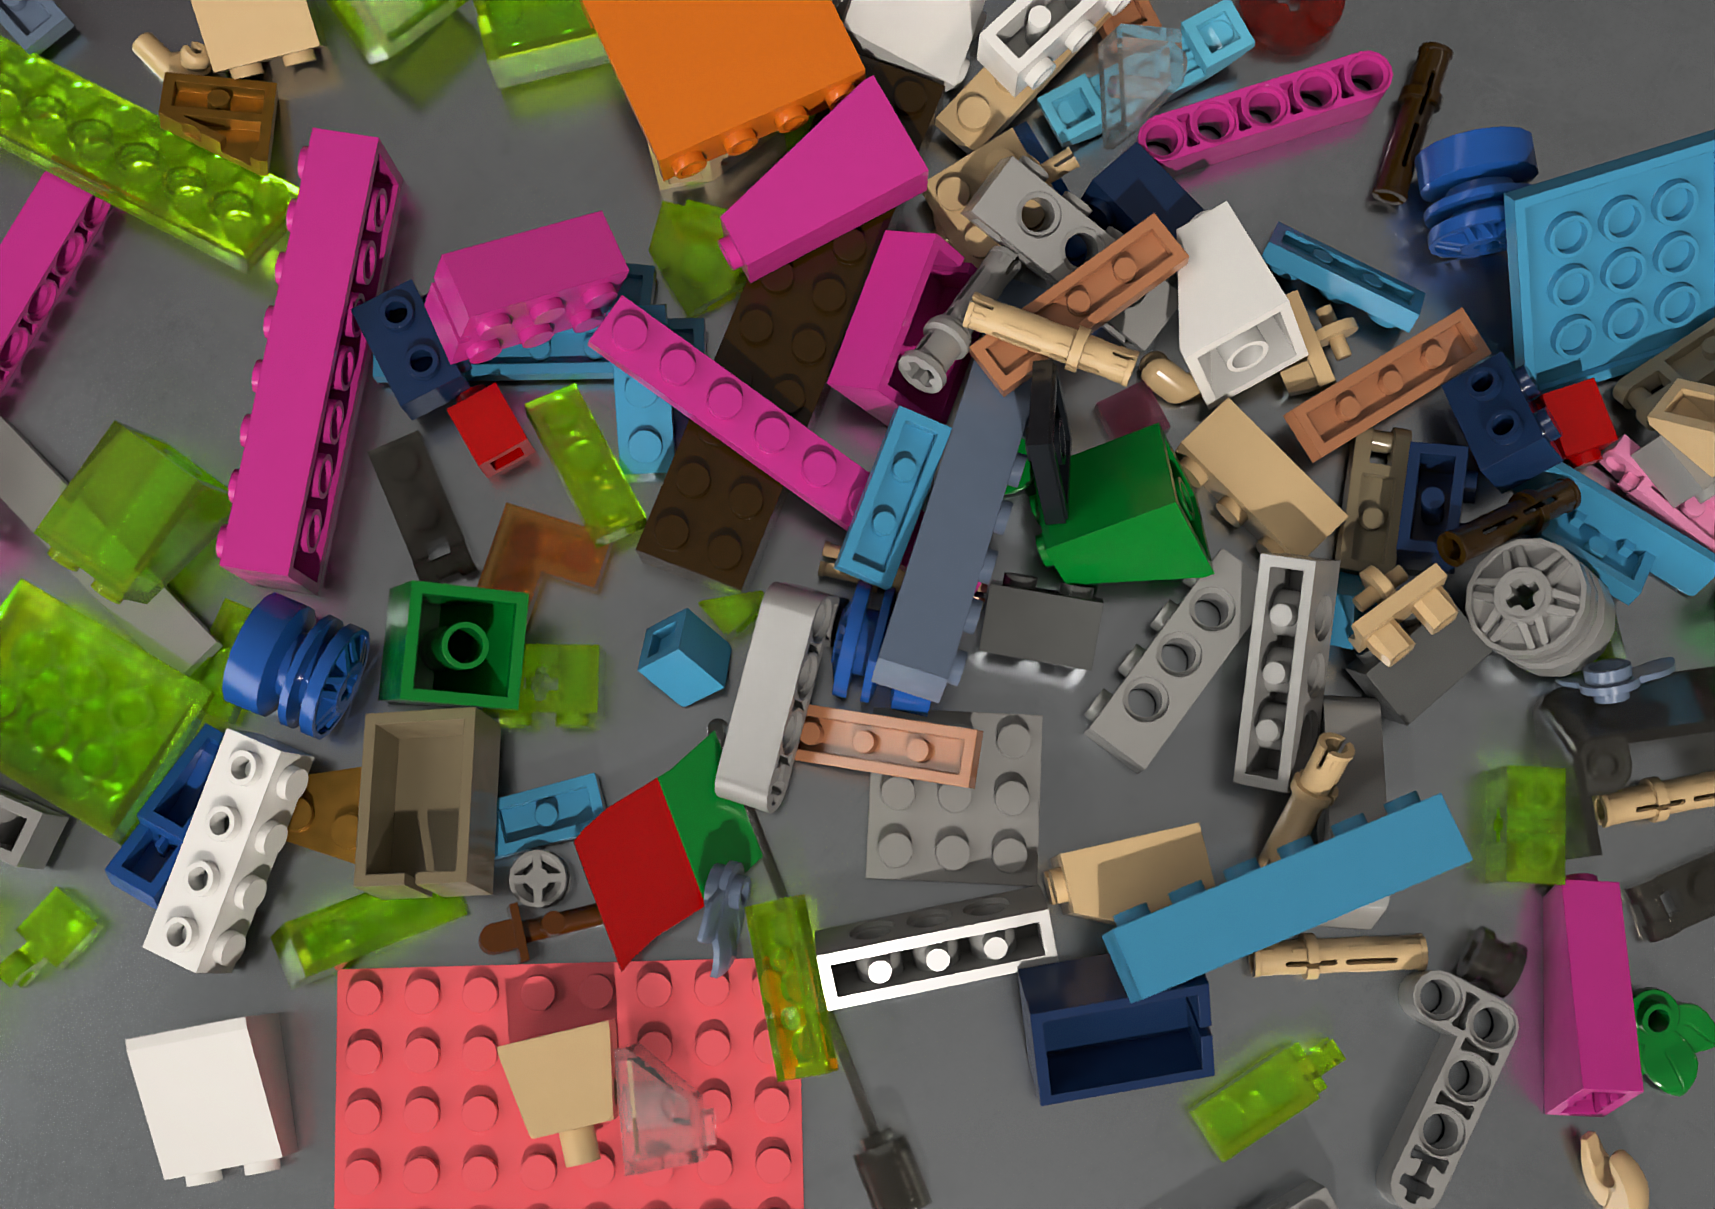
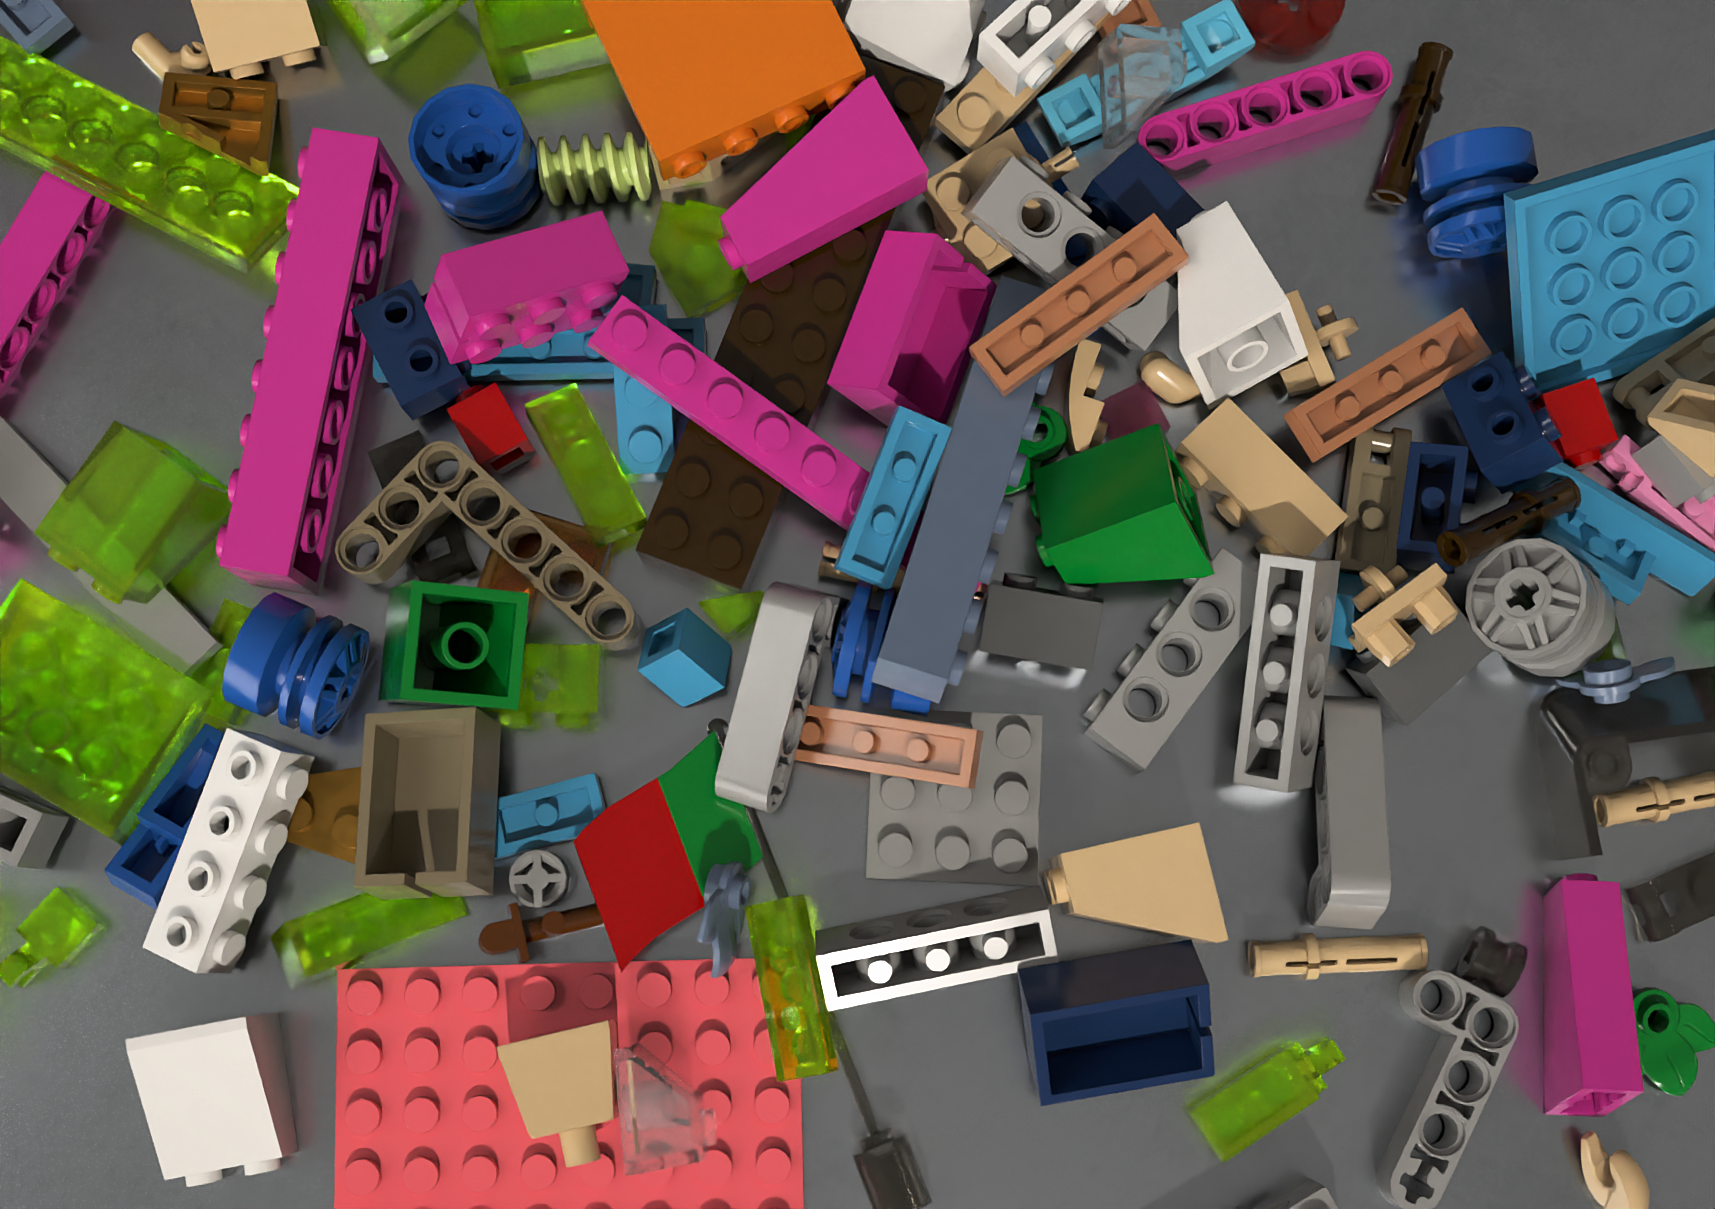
(475, 156): none -> blue wheel
(501, 533): none -> dark tan beam
(595, 169): none -> yellowish green piece
(944, 335): light grey pin -> none
(1040, 335): tan pin -> none
(1049, 442): black plate -> none
(1082, 412): none -> tan slope
(1284, 897): dark azure brick -> none
(1312, 792): tan pin -> none
(1343, 278): dark azure plate -> none
(1526, 826): clear neon green brick -> none

